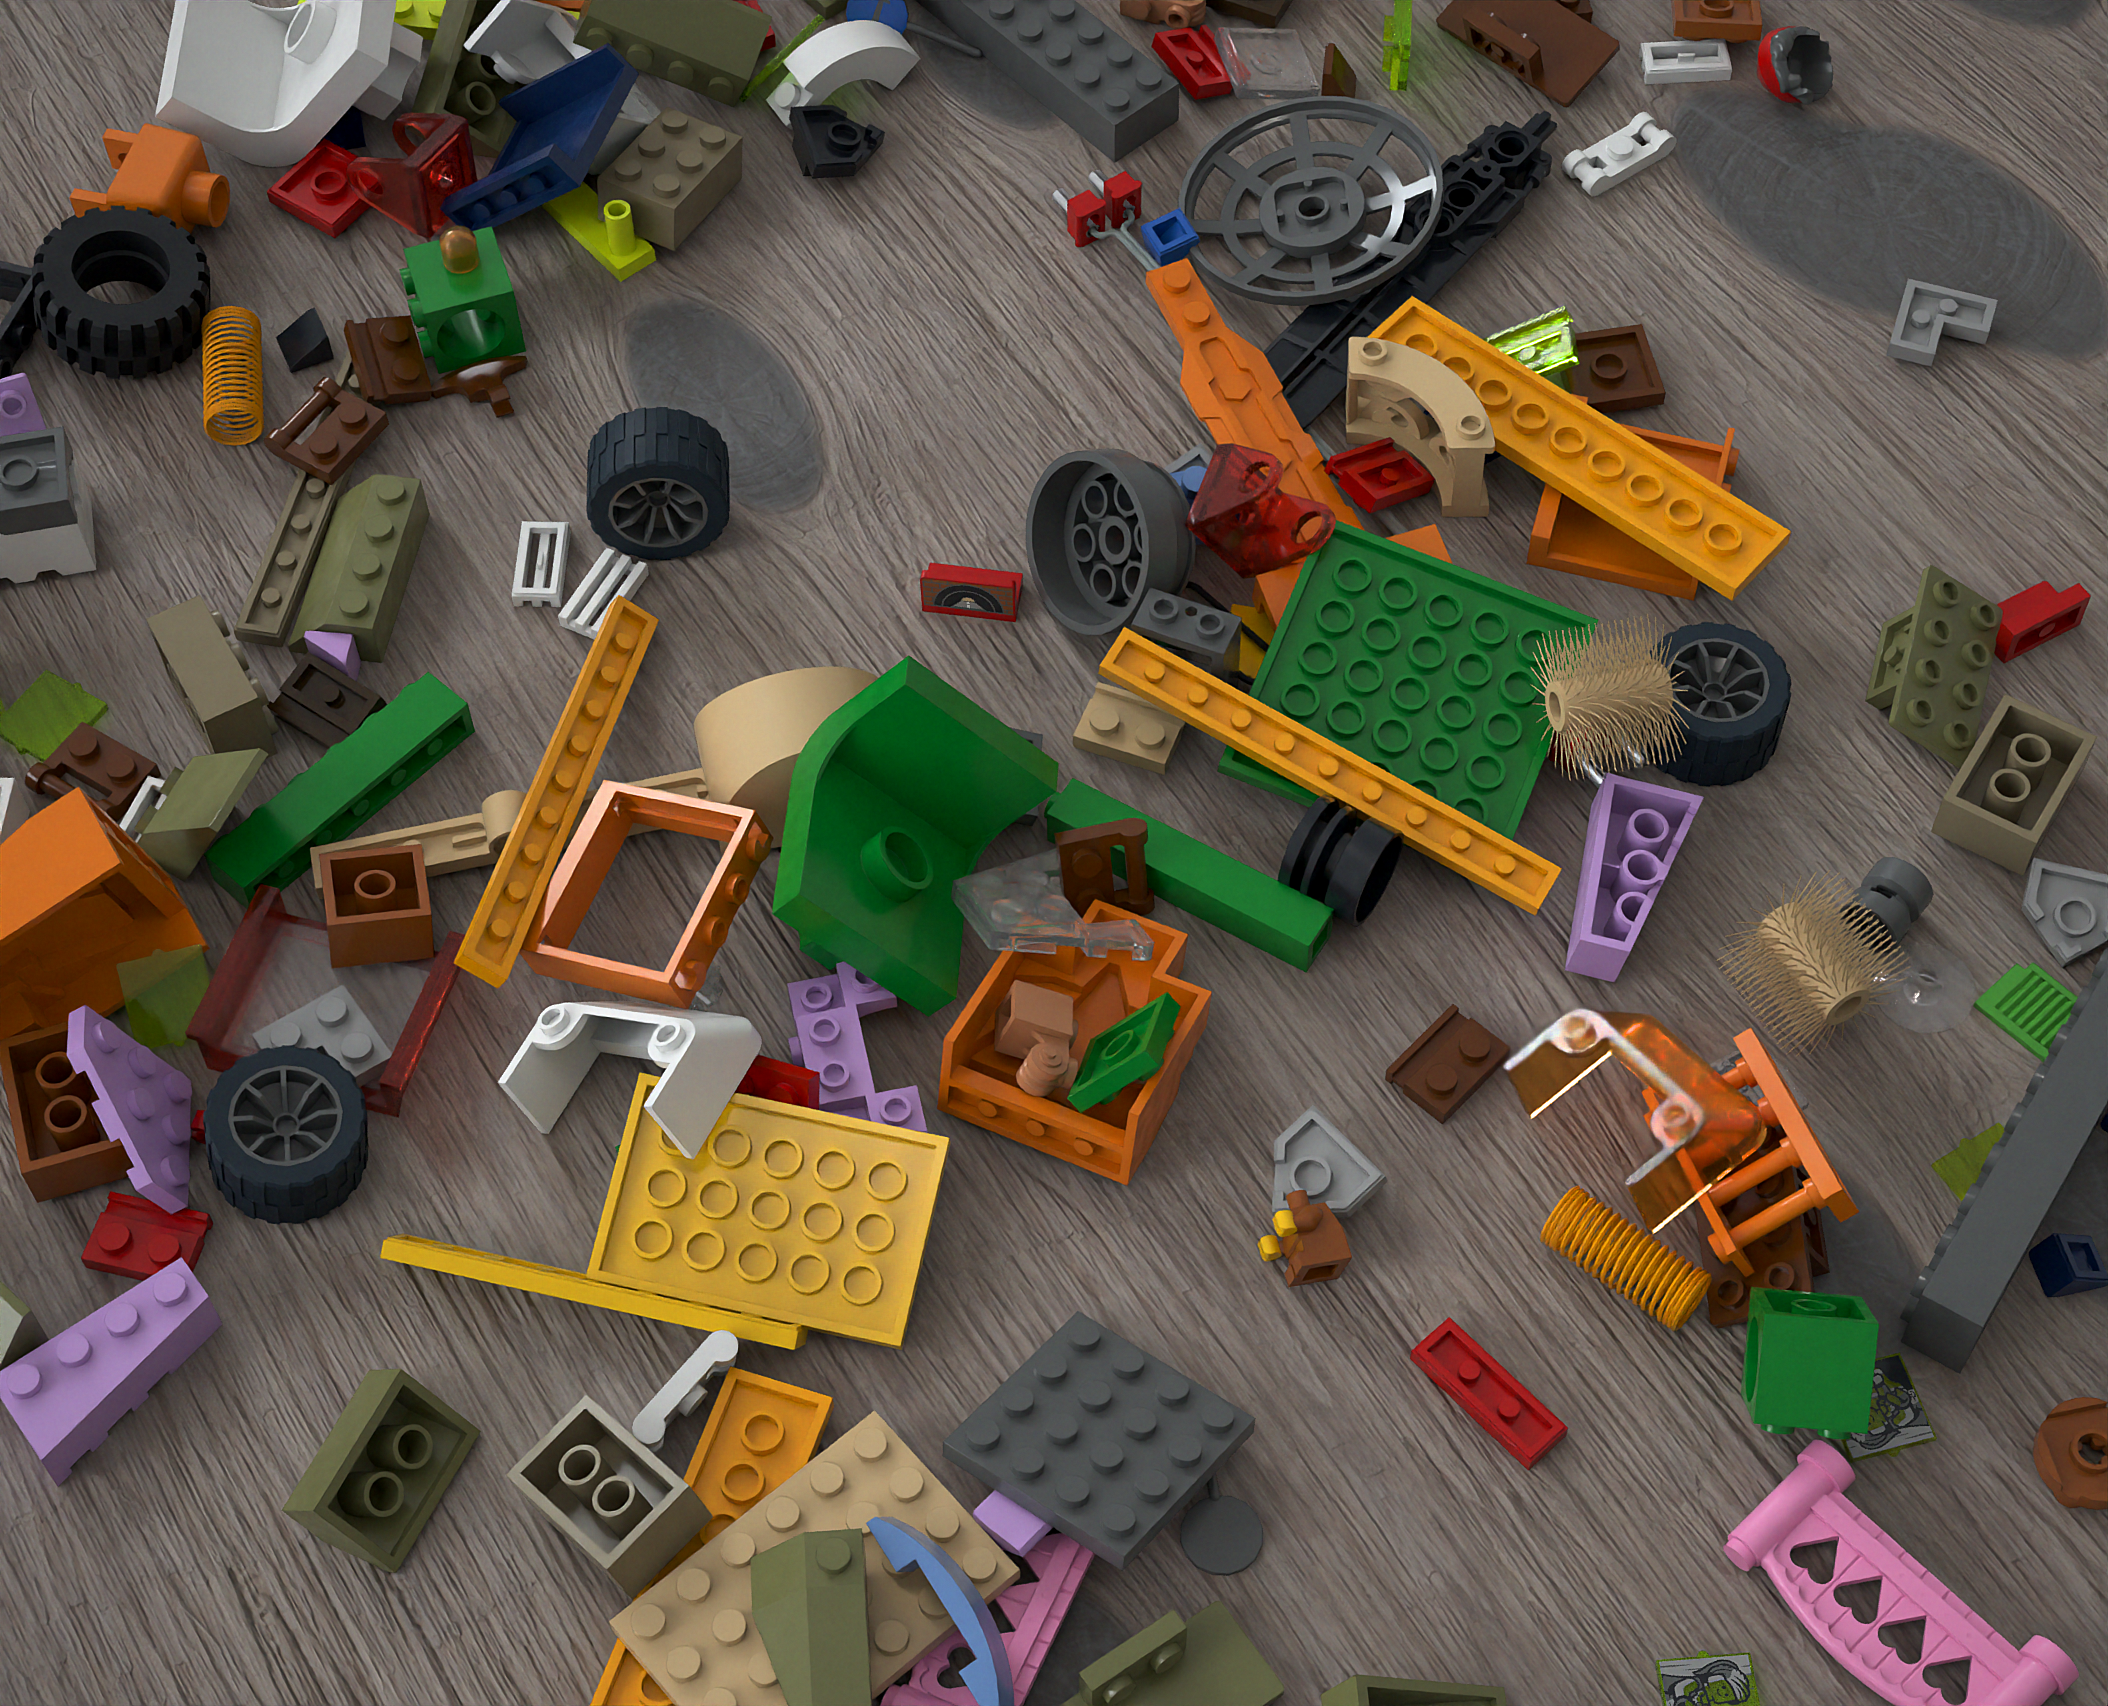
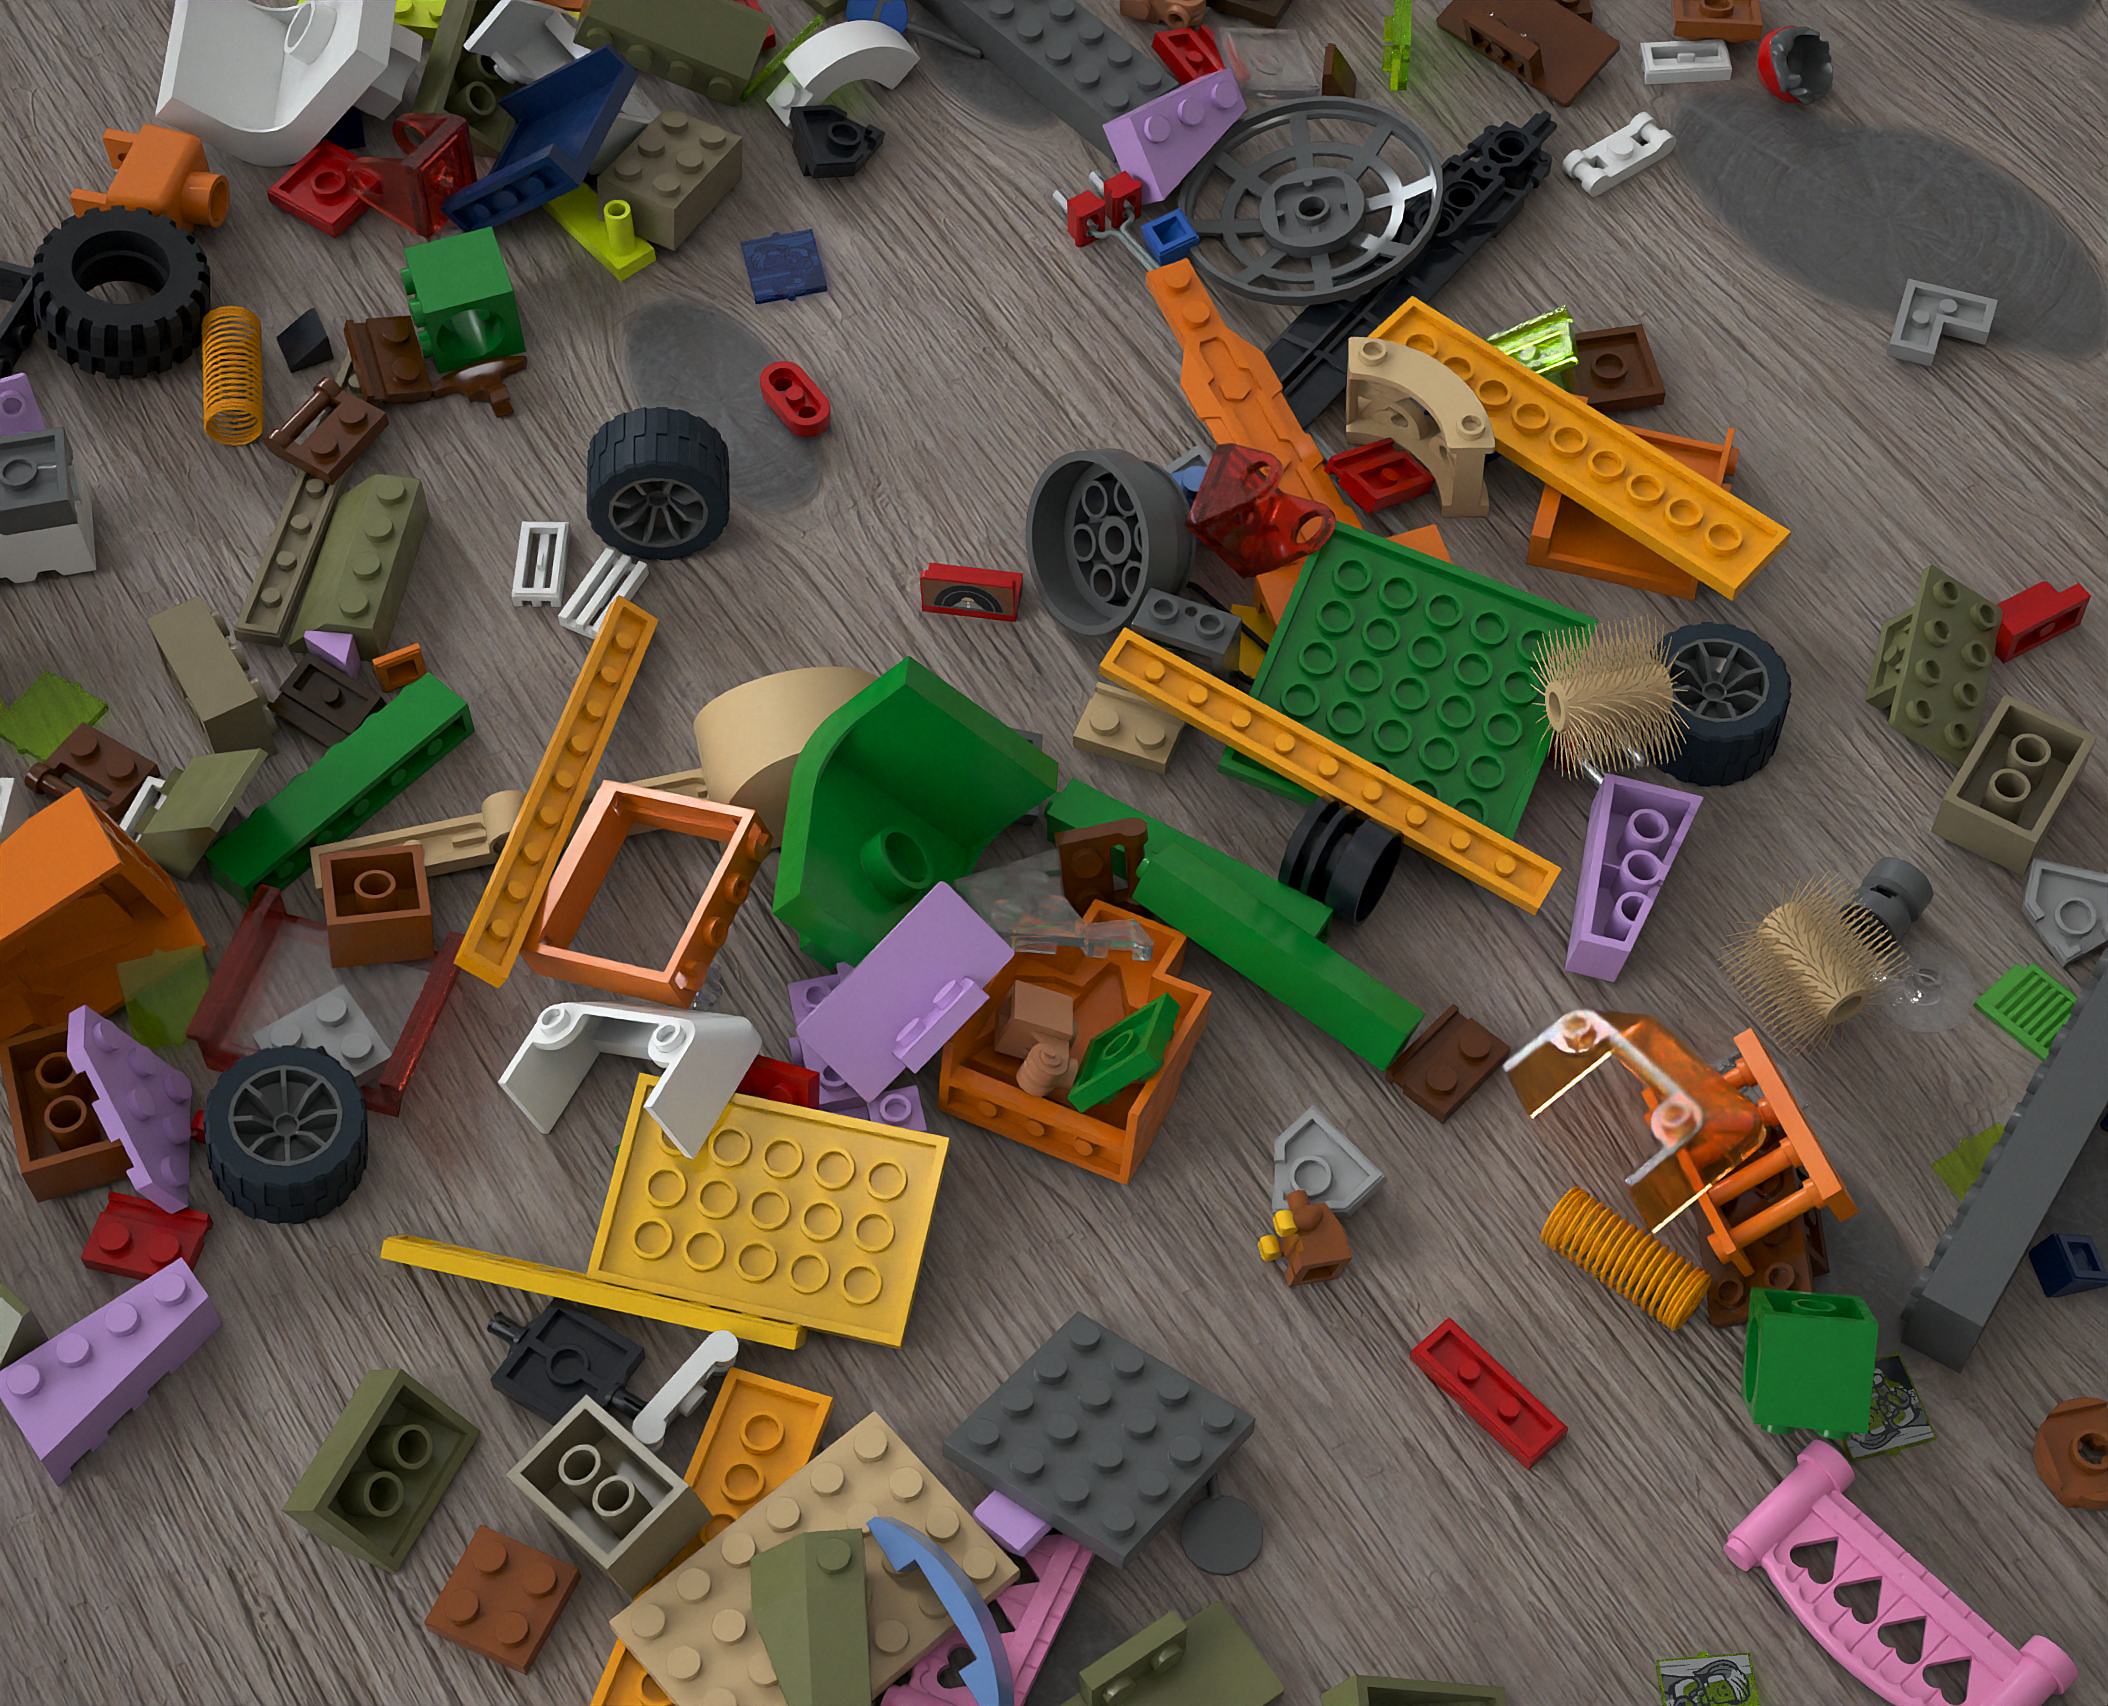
(399, 668): none -> orange slope
(459, 249): clear orange piece -> none
(503, 1599): none -> dark orange plate
(563, 1359): none -> black plate
(783, 266): none -> clear blue piece
(802, 405): none -> red plate
(907, 993): none -> lavender bracket
(1174, 132): none -> lavender wedge
(1277, 954): none -> green brick

